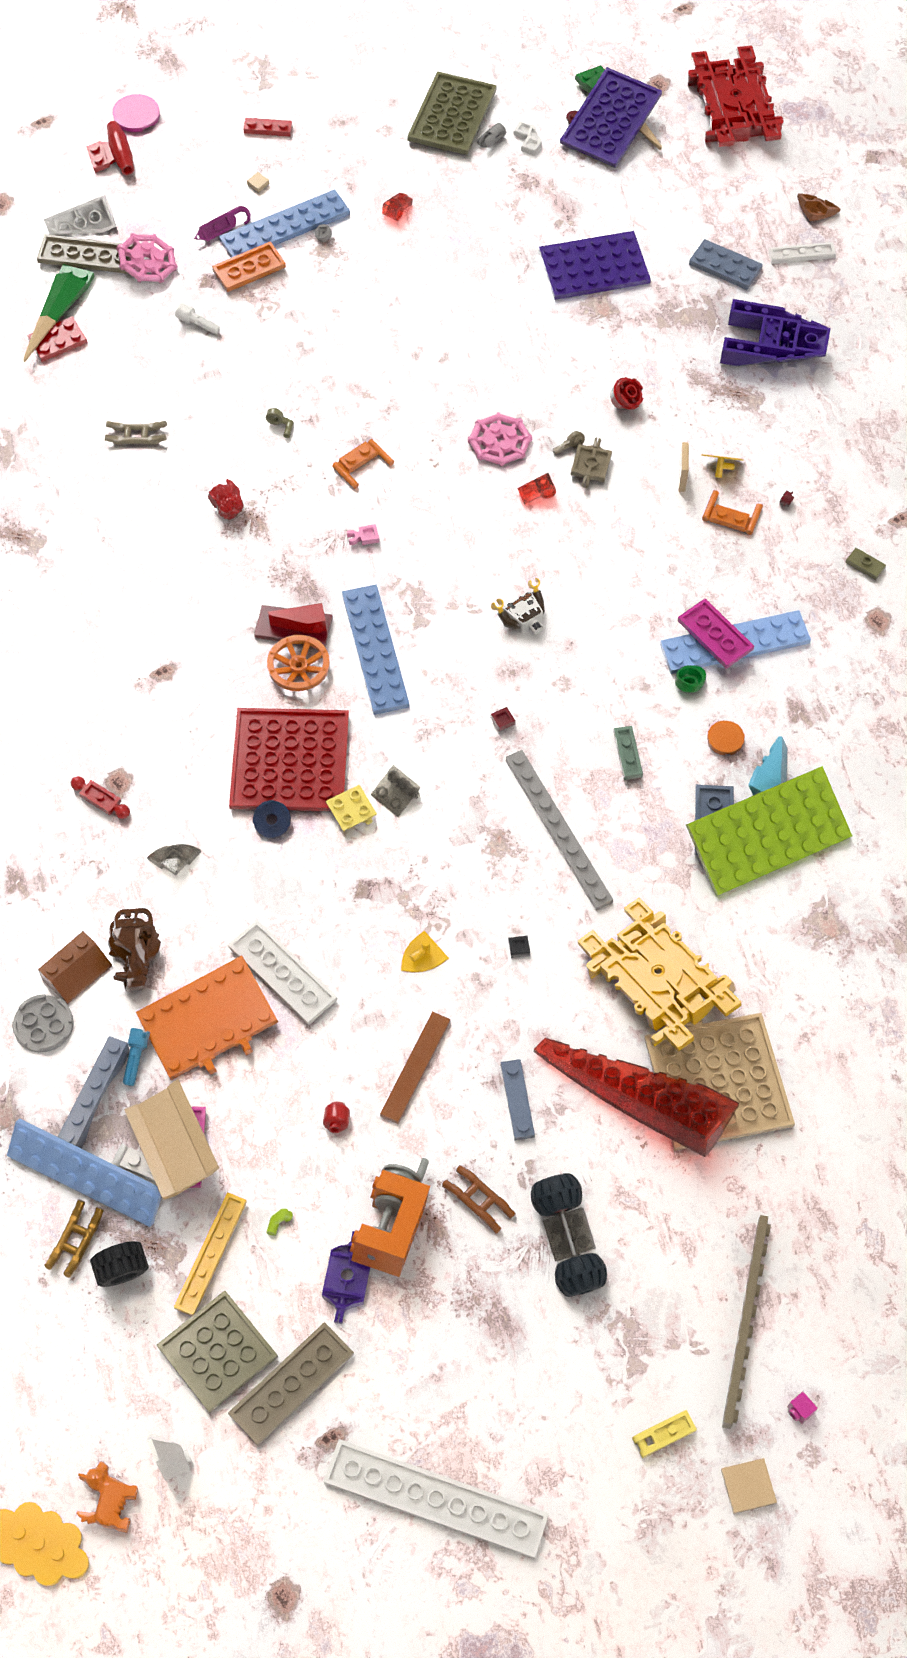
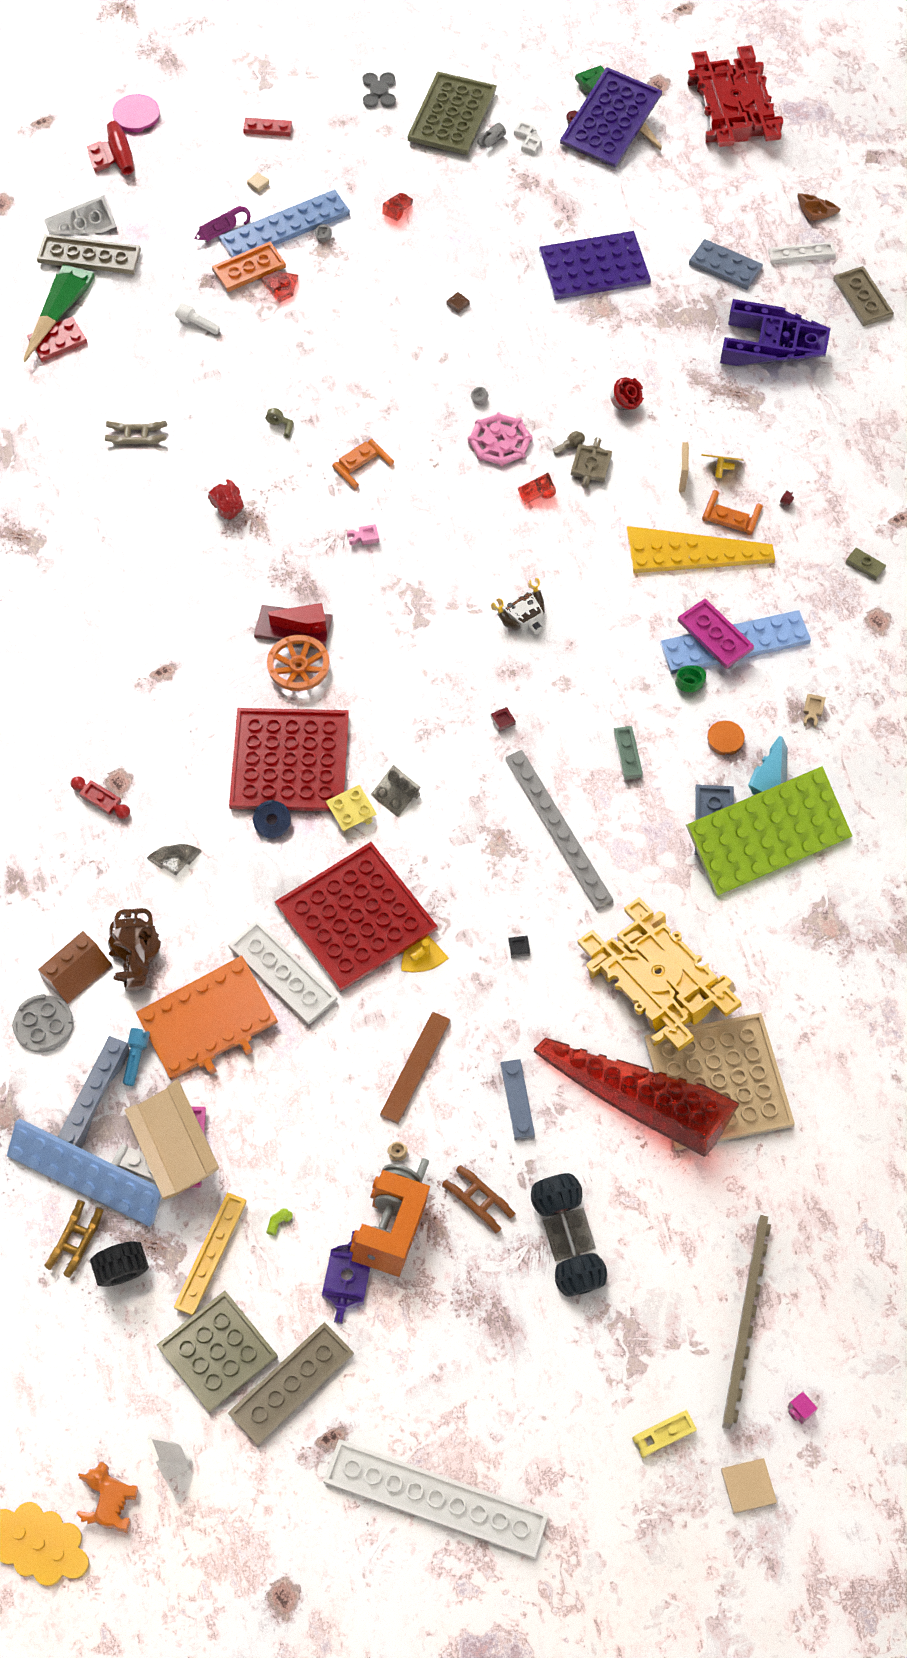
(148, 250): bright pink plate -> none
(281, 284): none -> clear red plate
(336, 1117): red head -> none
(356, 916): none -> red plate
(375, 649): medium blue plate -> none
(379, 89): none -> piece
(397, 1146): none -> tan plate
(458, 302): none -> reddish brown tile
(479, 395): none -> light grey tile
(668, 550): none -> yellow wing
(813, 707): none -> tan plate
(863, 296): none -> dark tan tile

